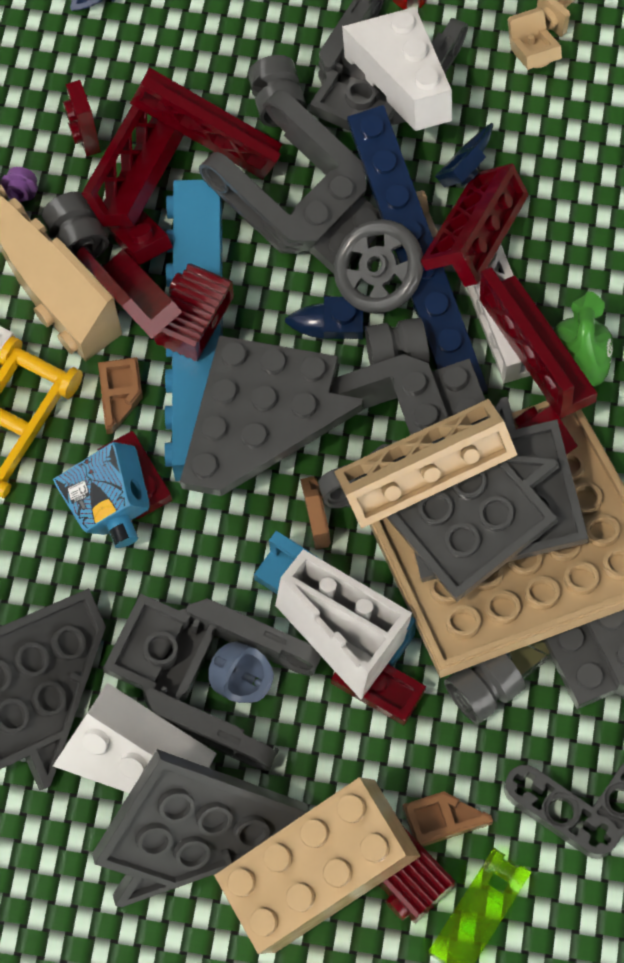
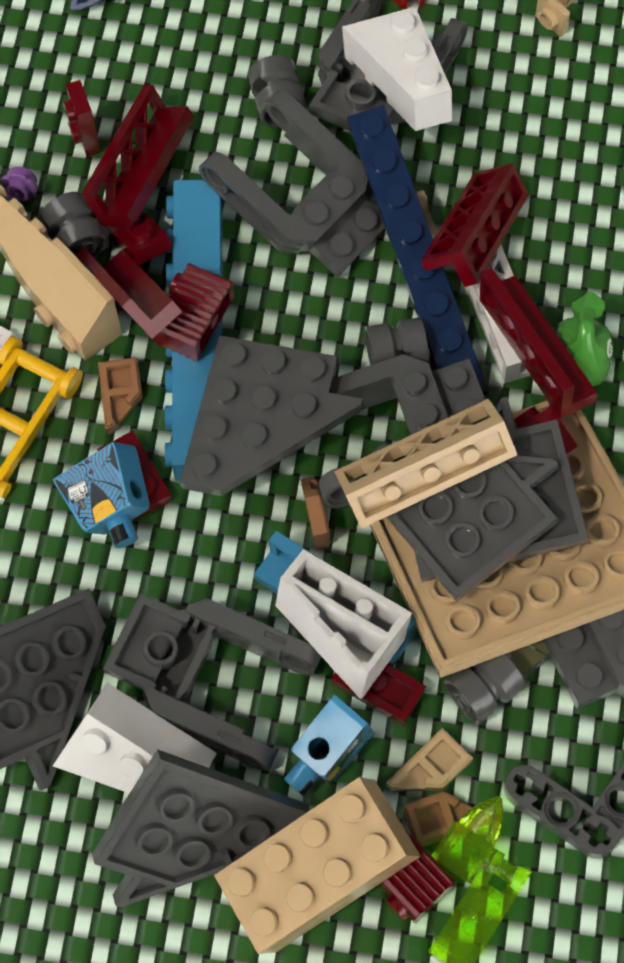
(206, 123): dark red fence -> none
(235, 670): sand blue piece -> none
(328, 320): dark blue plate -> none
(340, 731): none -> dark azure torso
(408, 272): dark grey plate -> none
(432, 766): none -> tan tile
(464, 163): dark blue plate -> none
(471, 840): none -> clear neon green plate
(531, 39): tan bracket -> none

